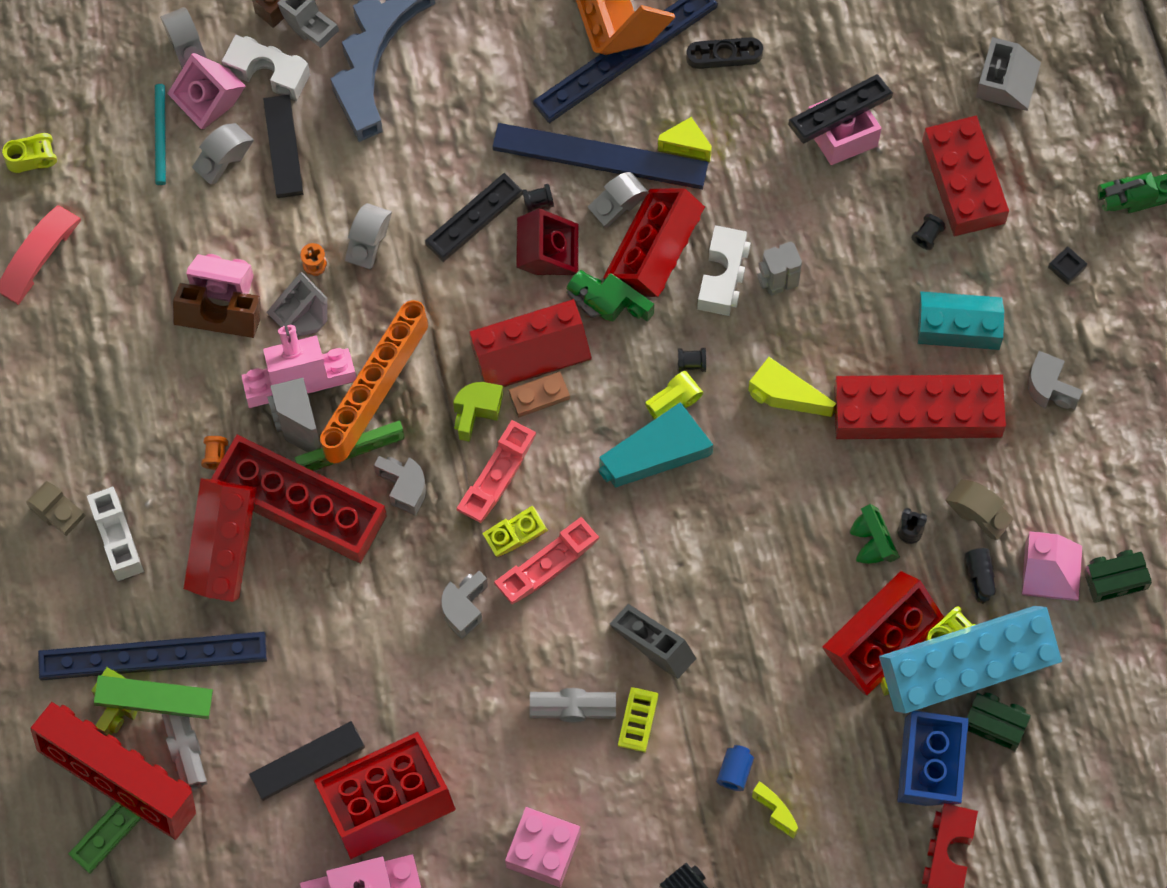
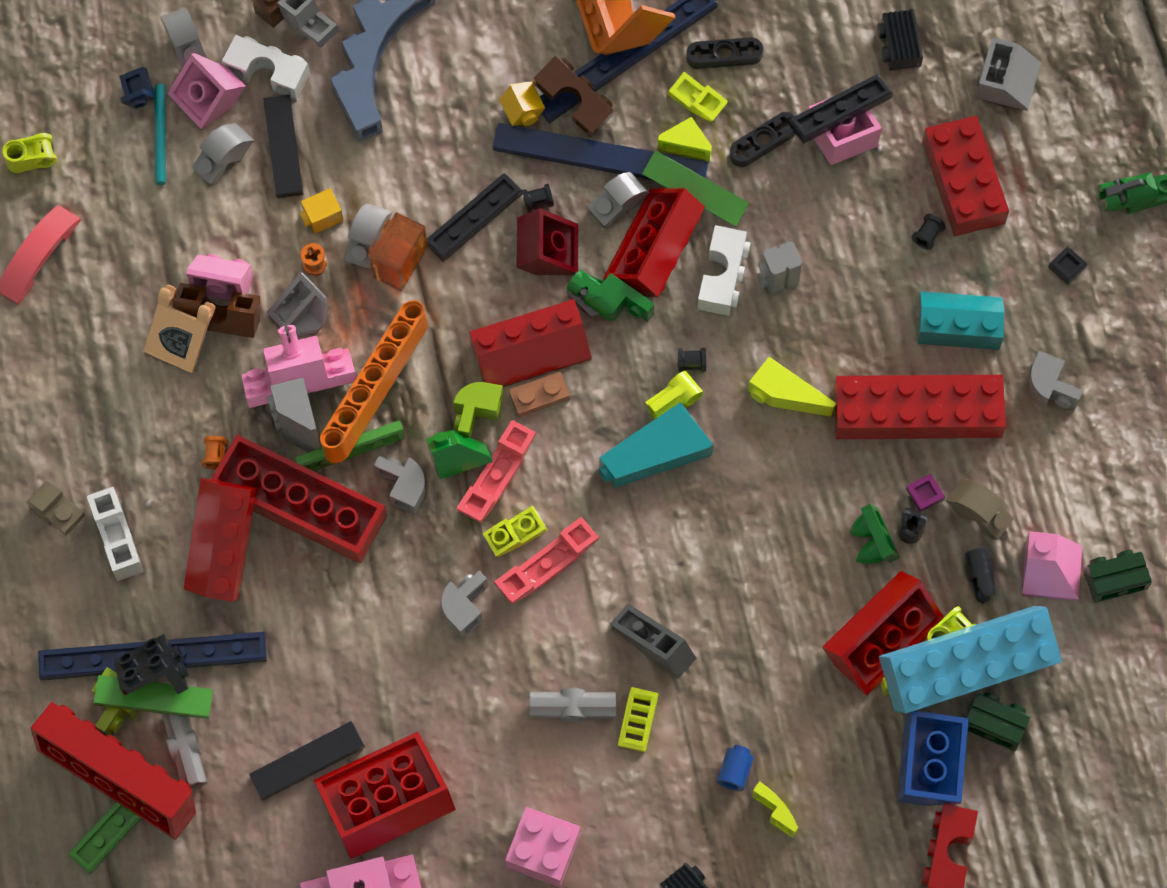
(136, 88): none -> dark blue bracket
(149, 663): none -> black bracket
(177, 335): none -> light nougat flag
(321, 211): none -> yellow brick
(398, 251): none -> clear orange brick
(456, 453): none -> green slope
(522, 104): none -> yellow brick
(559, 78): none -> reddish brown arch
(696, 98): none -> neon yellow slope
(712, 196): none -> bright green tile
(761, 150): none -> black beam
(900, 40): none -> black brick
(925, 493): none -> magenta plate

